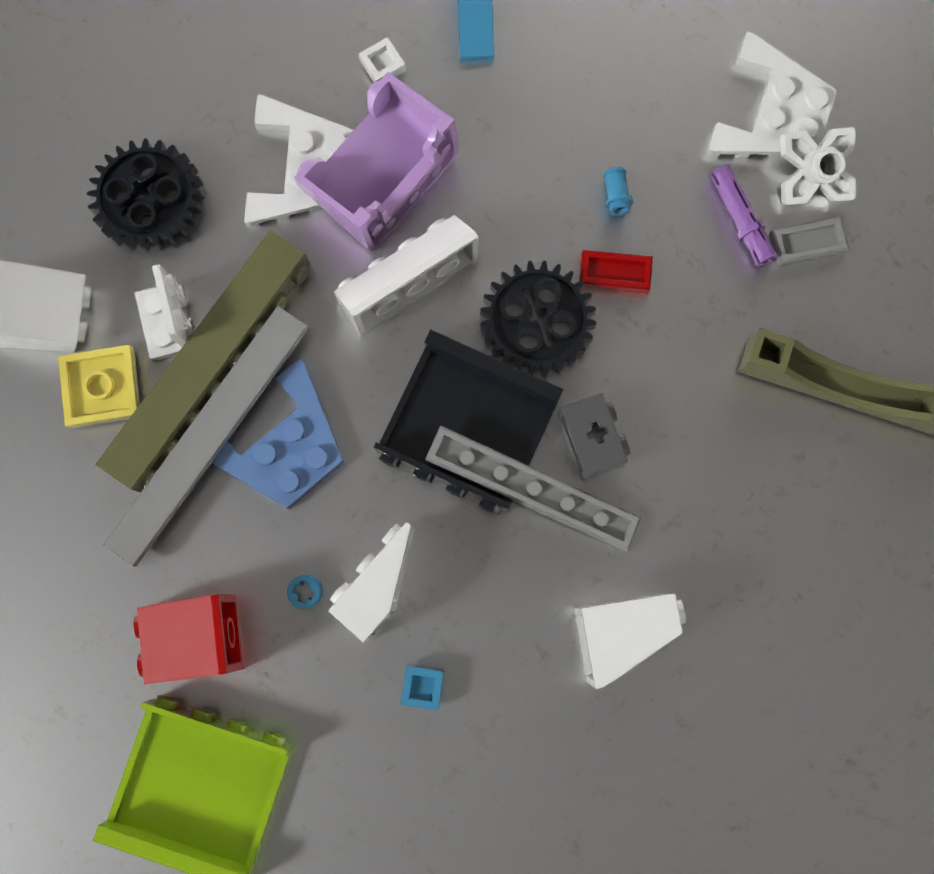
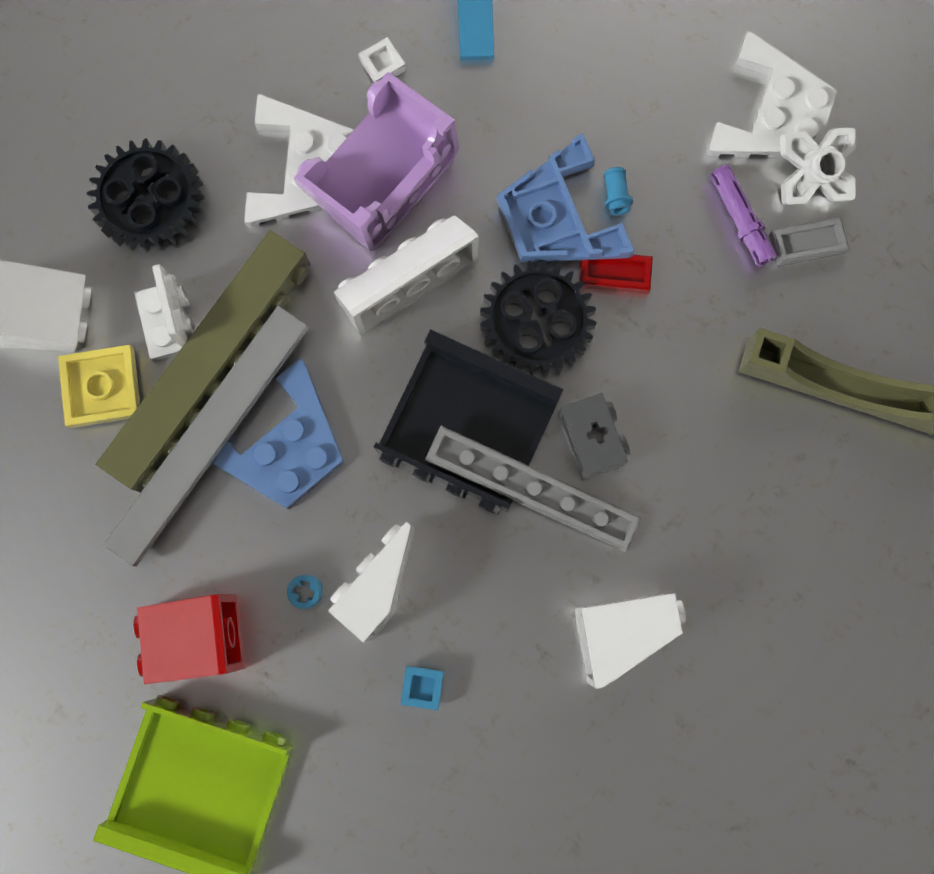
(545, 218): none -> medium blue wing

